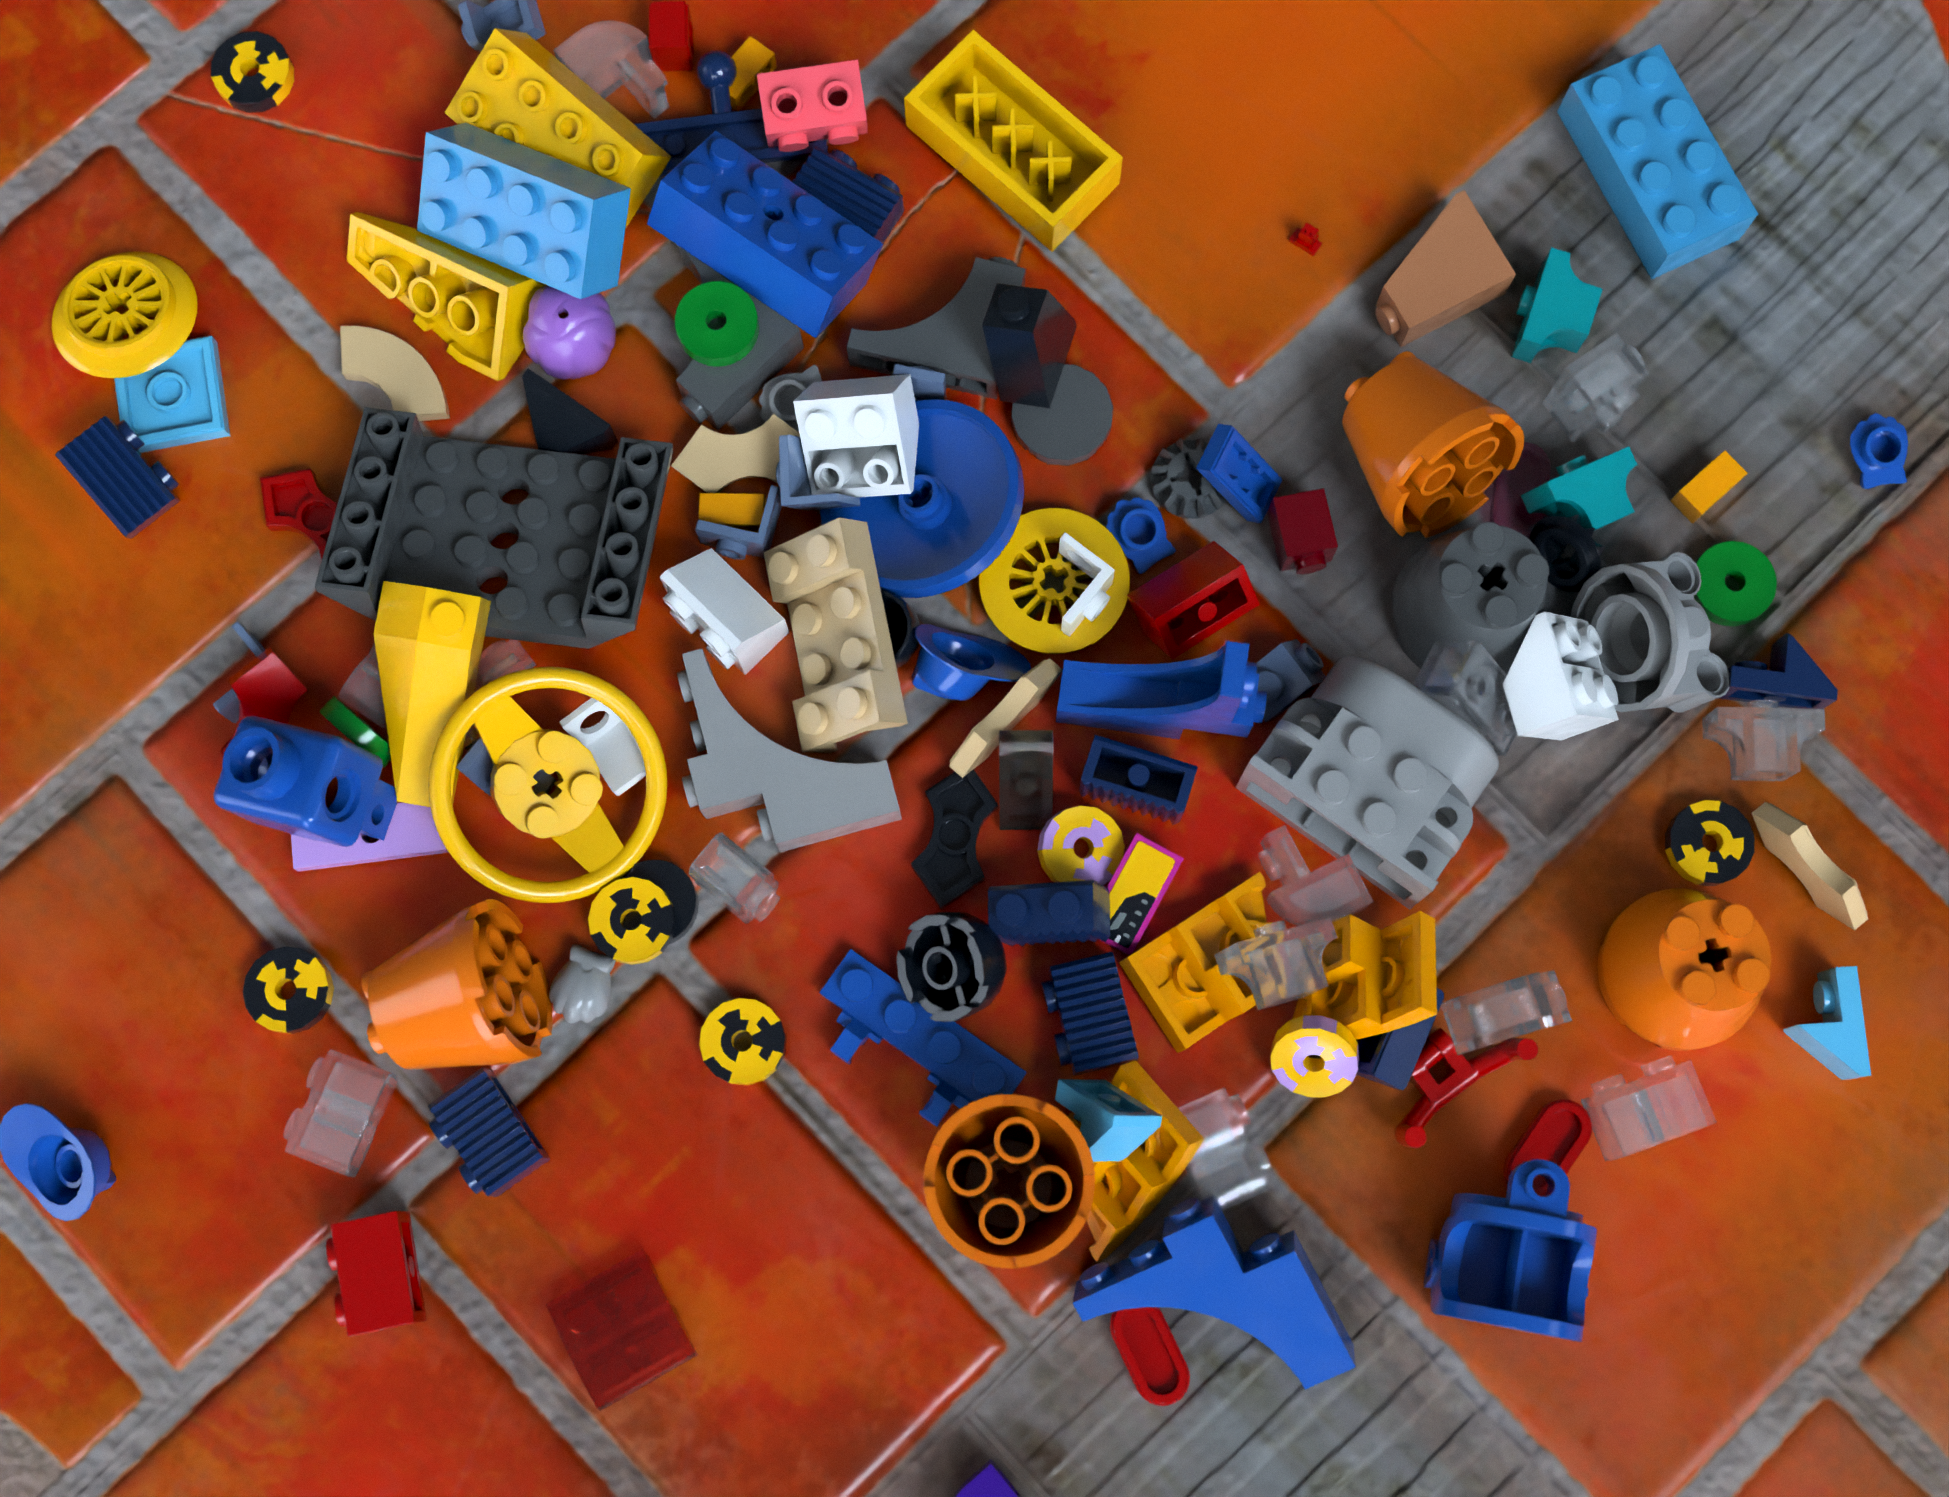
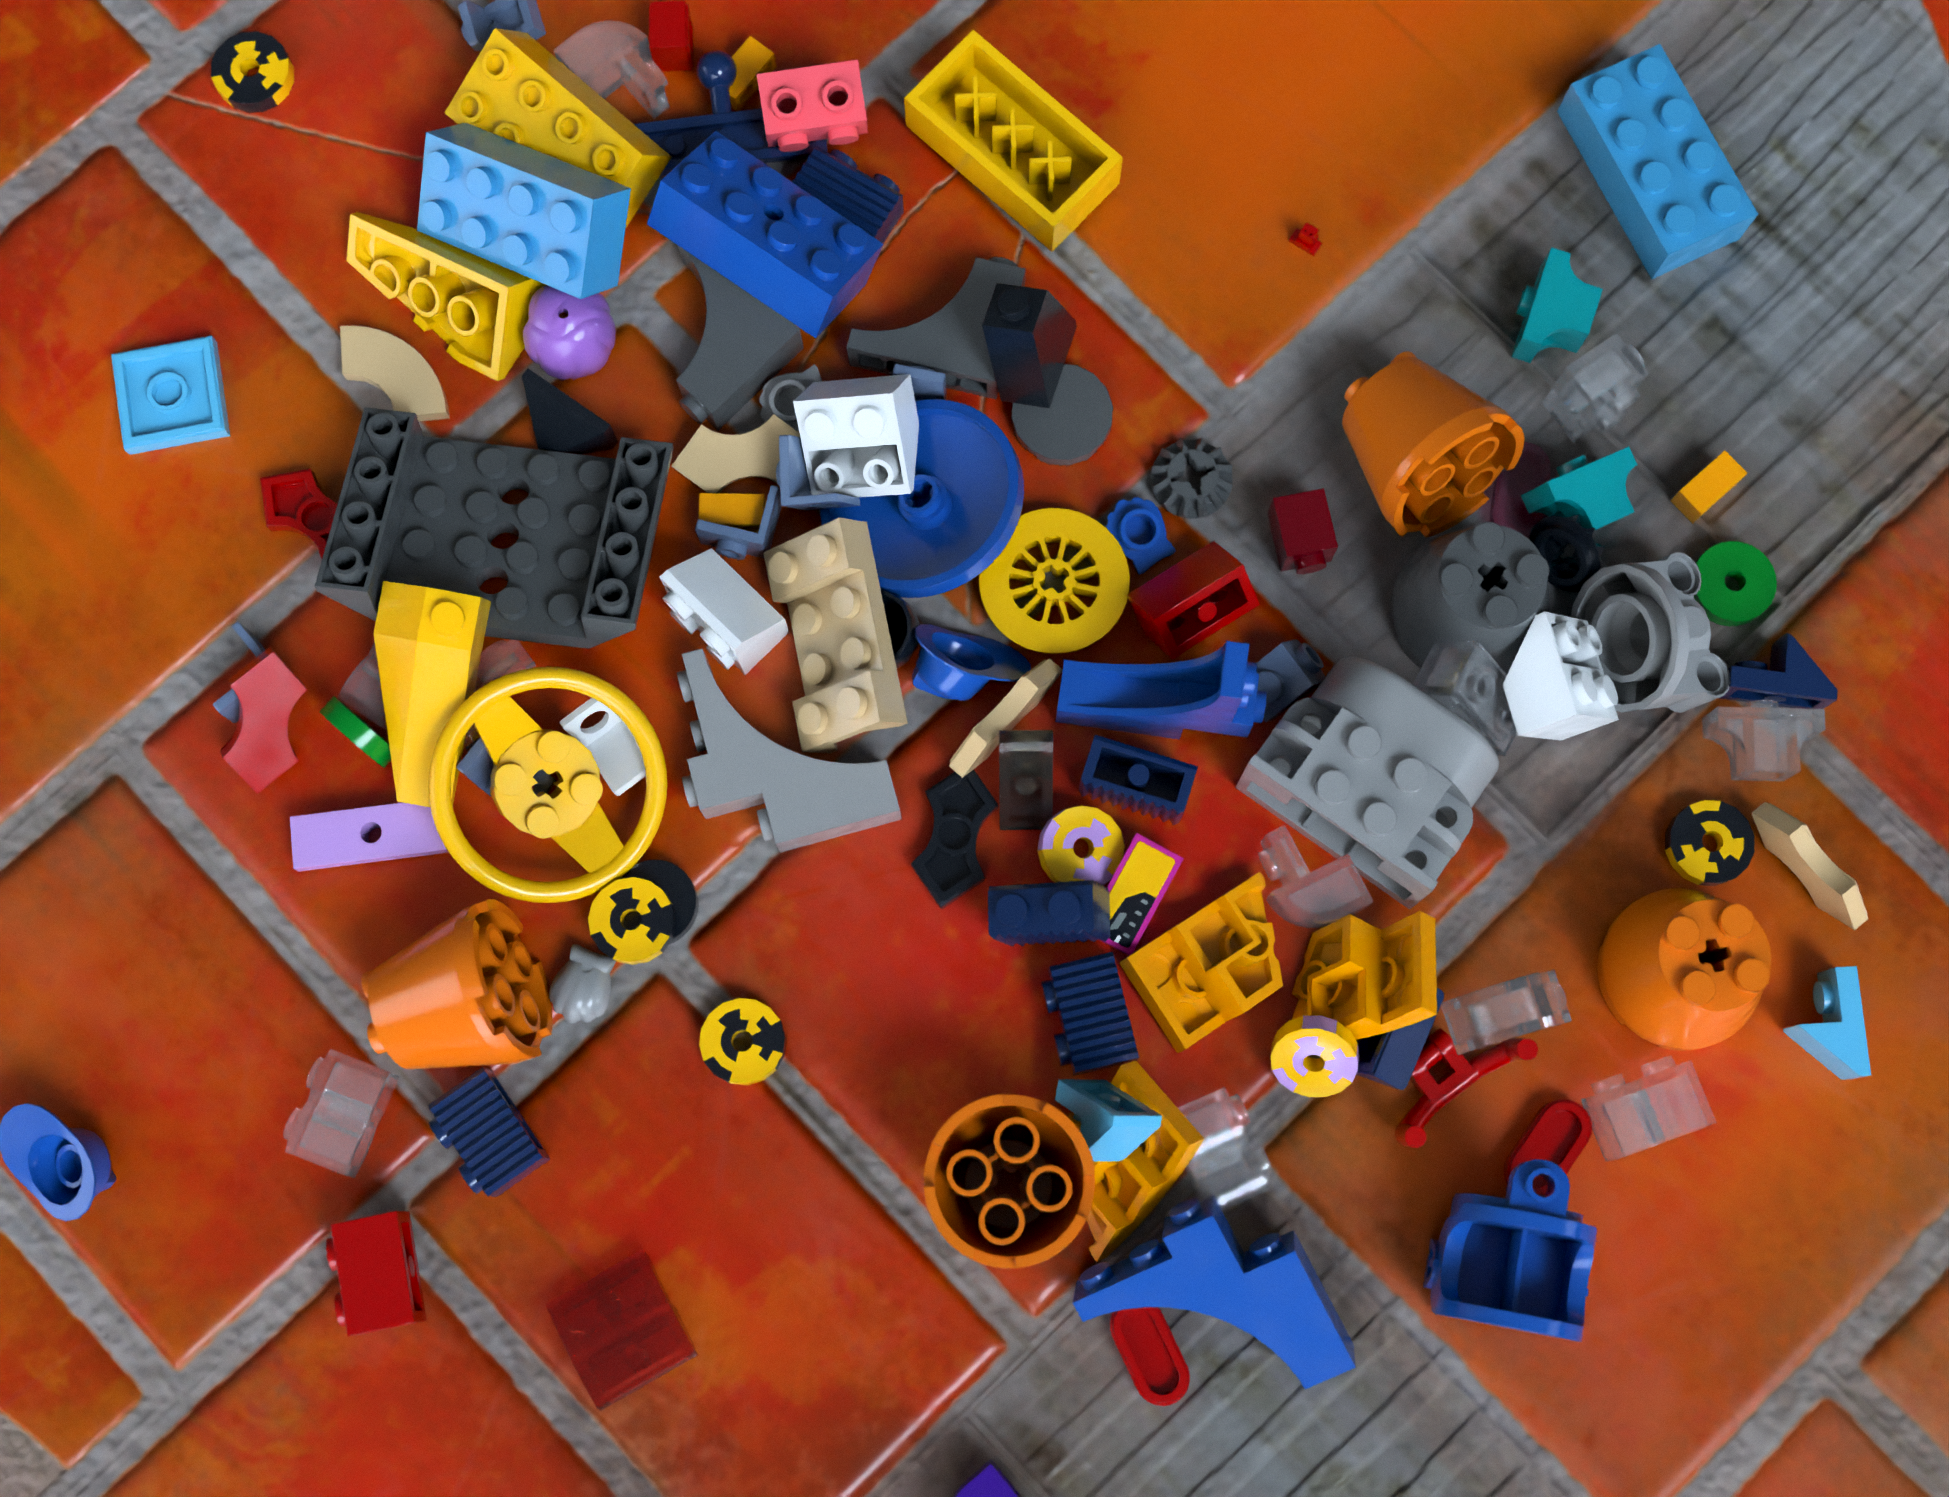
(119, 476): dark blue brick -> none
(158, 291): yellow piece -> none
(266, 980): black piece -> none
(281, 778): blue piece -> none
(714, 301): green piece -> none
(735, 879): clear brick -> none
(879, 1010): blue hinge -> none
(951, 965): black cylinder -> none
(1094, 597): white bracket -> none
(1239, 473): blue plate -> none
(1280, 961): clear brick -> none
(1444, 275): nougat slope -> none
(1880, 451): blue animal -> none

